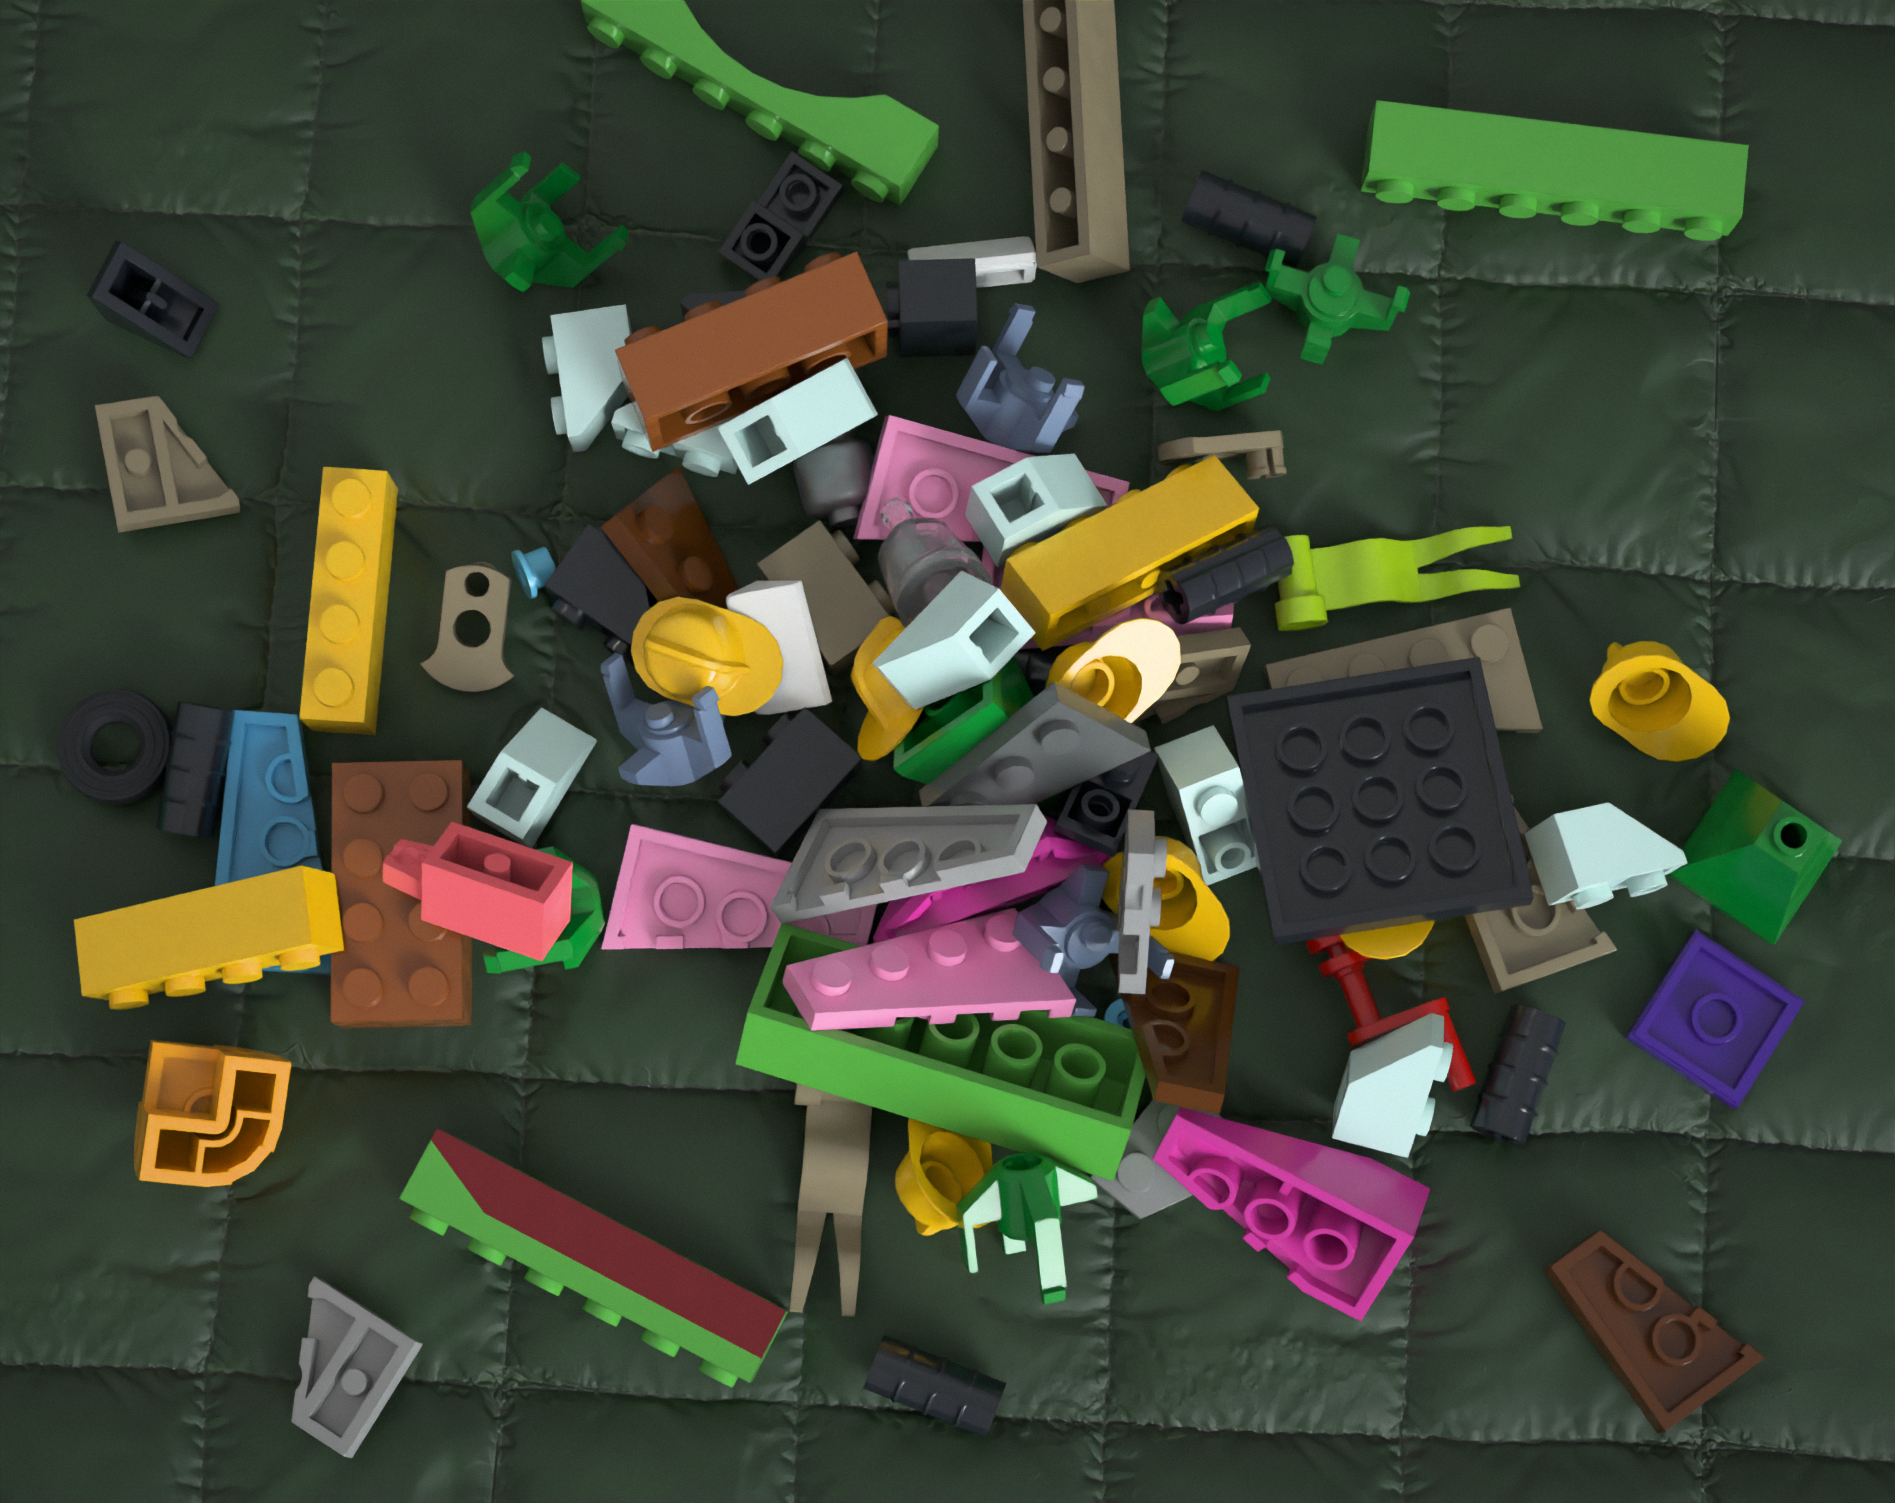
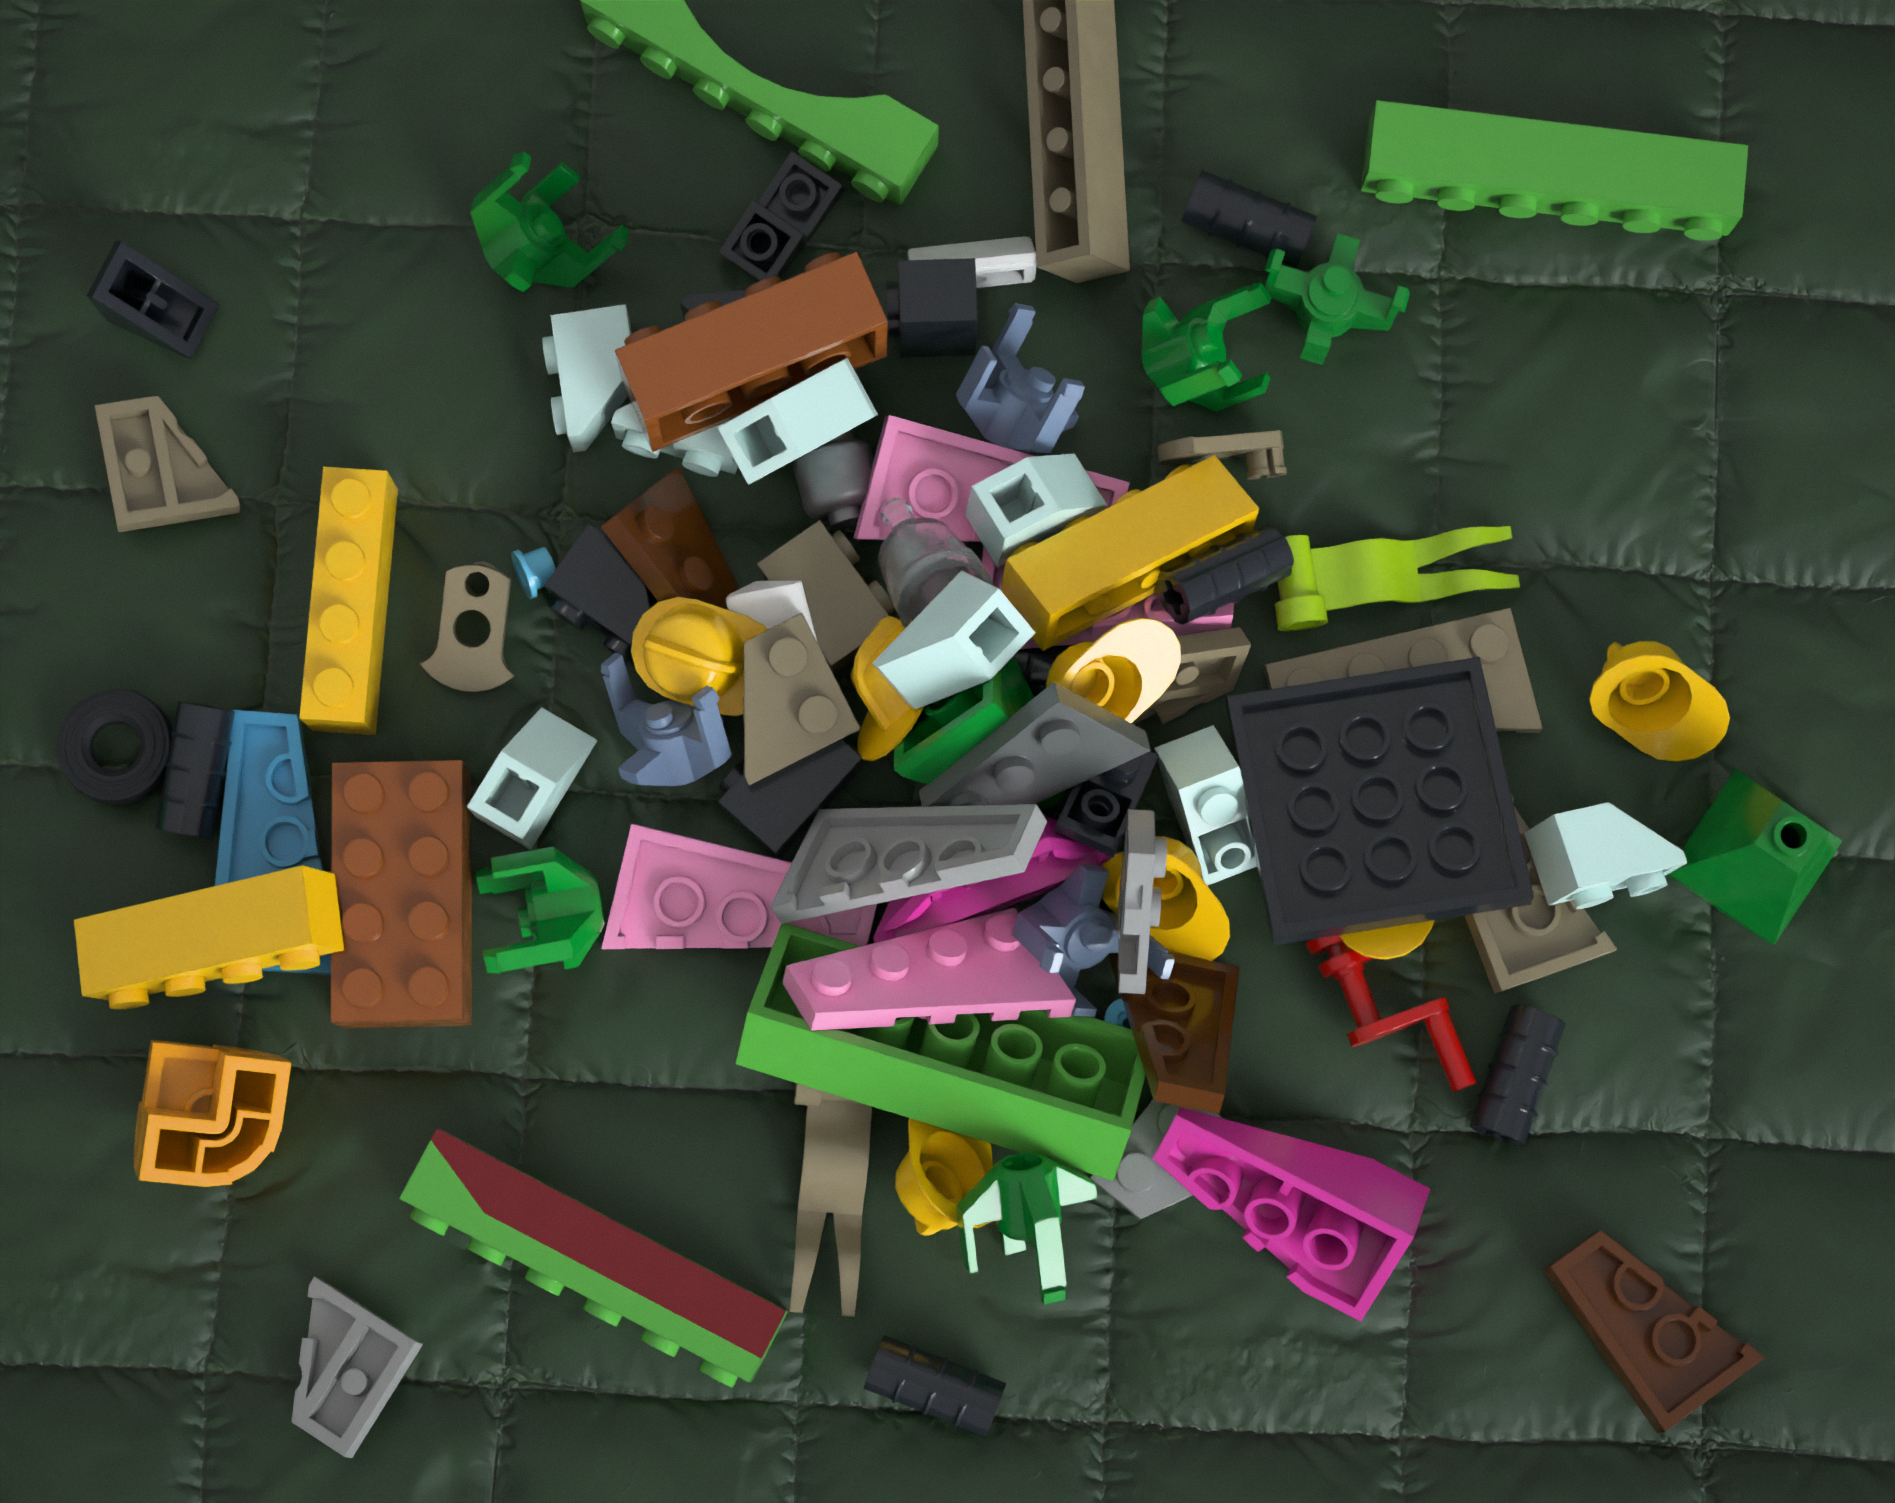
(486, 888): coral hinge -> none
(789, 699): none -> dark tan wing
(1388, 1087): light aqua slope -> none
(1714, 1019): dark purple tile -> none

